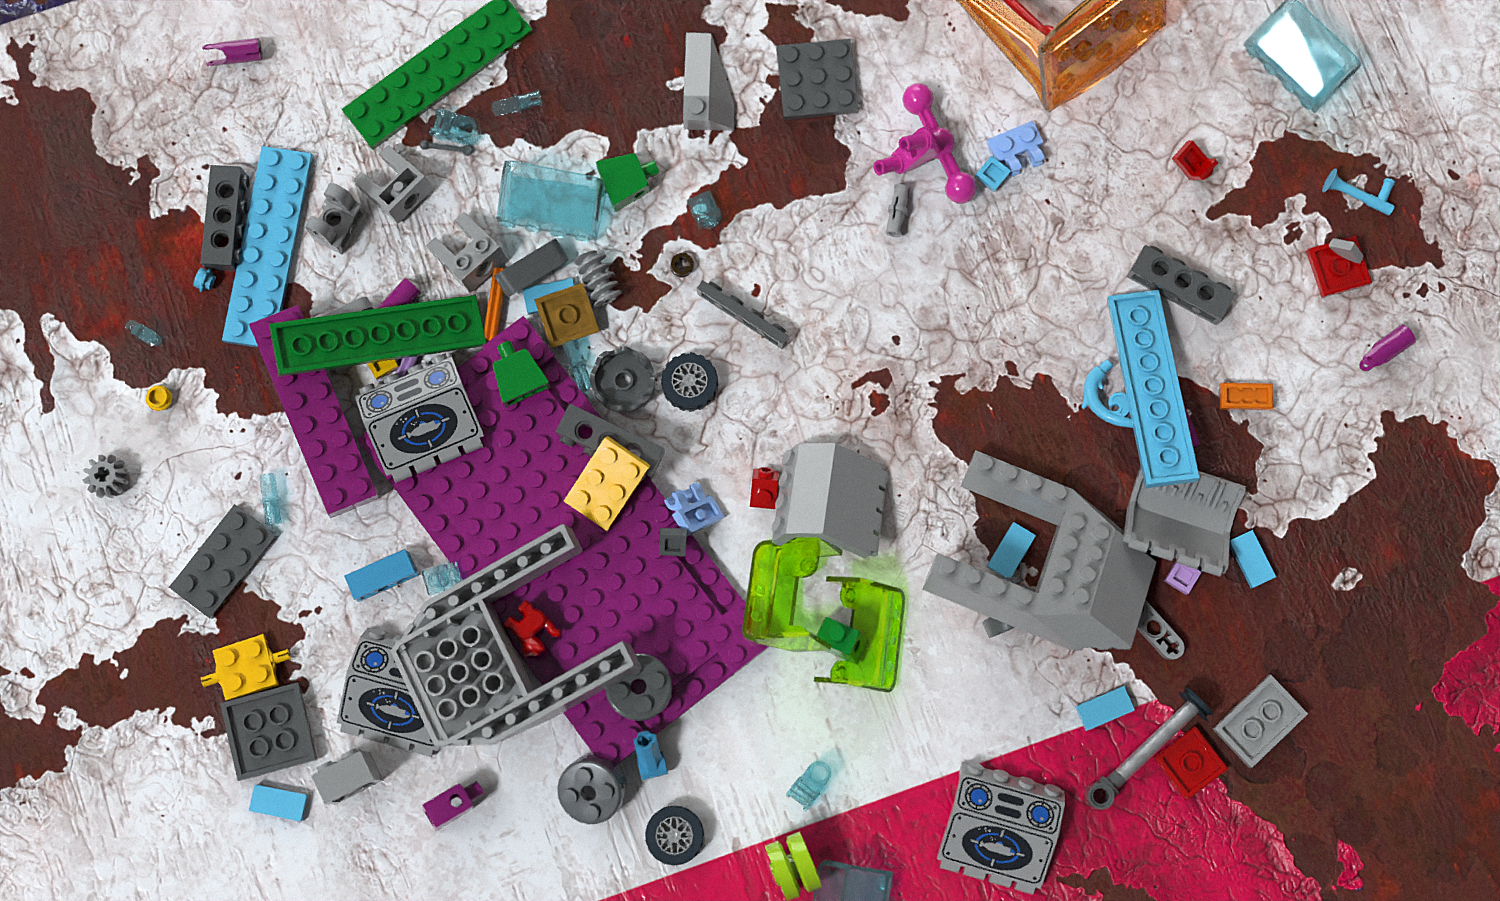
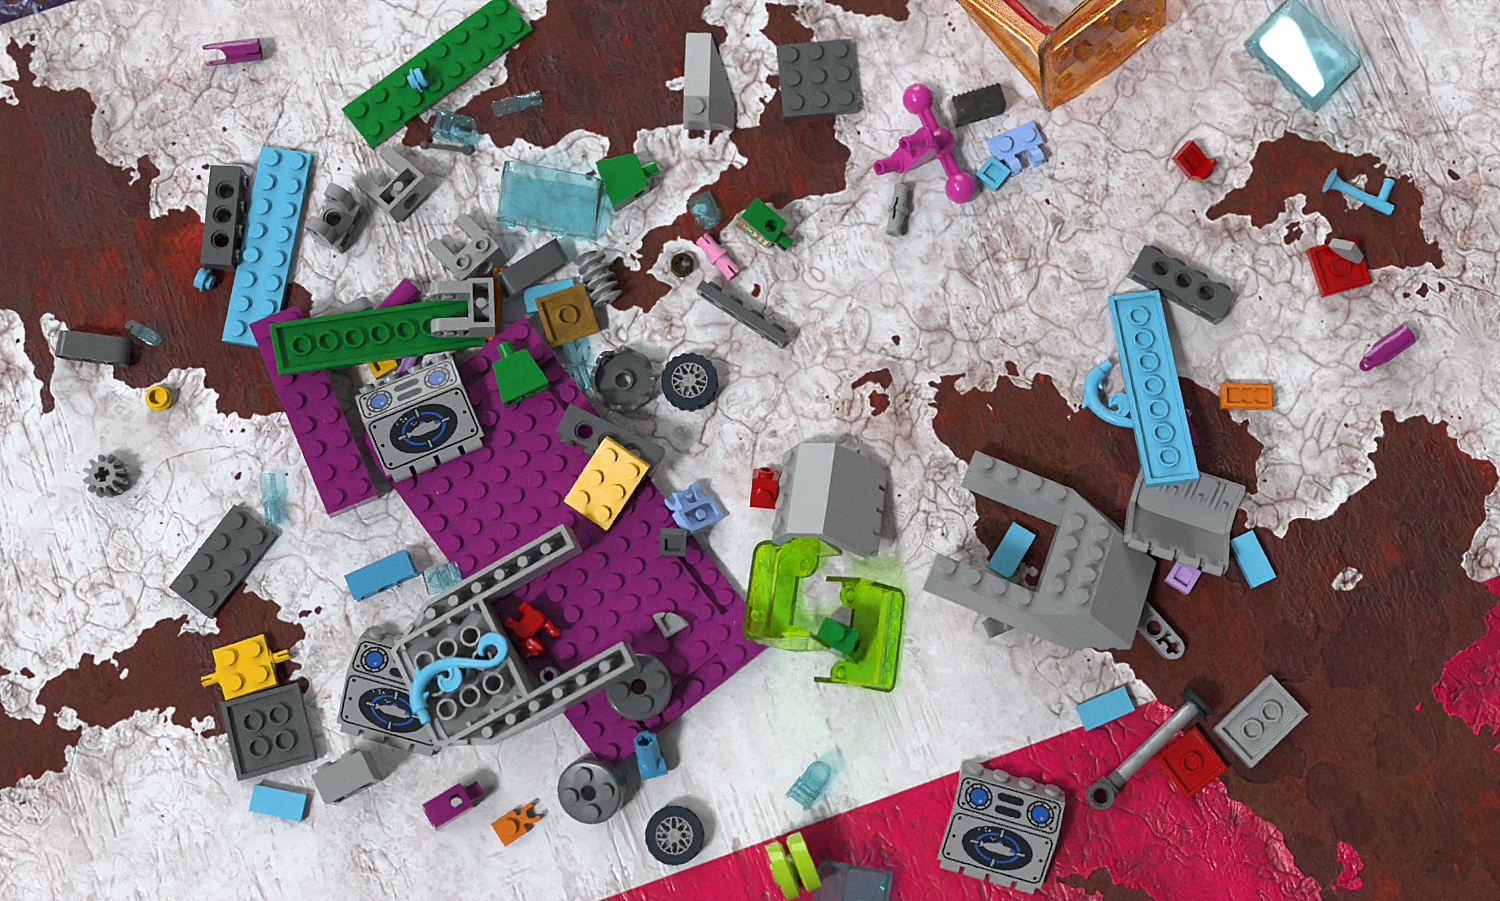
(94, 348): none -> dark grey beam
(417, 79): none -> medium azure plate
(453, 664): none -> medium azure plant
(481, 313): none -> light grey brick
(512, 825): none -> orange plate
(543, 674): none -> dark grey pin
(669, 623): none -> light grey tile
(718, 256): none -> bright pink pin
(757, 218): none -> green torso
(977, 105): none -> clear smoke brick

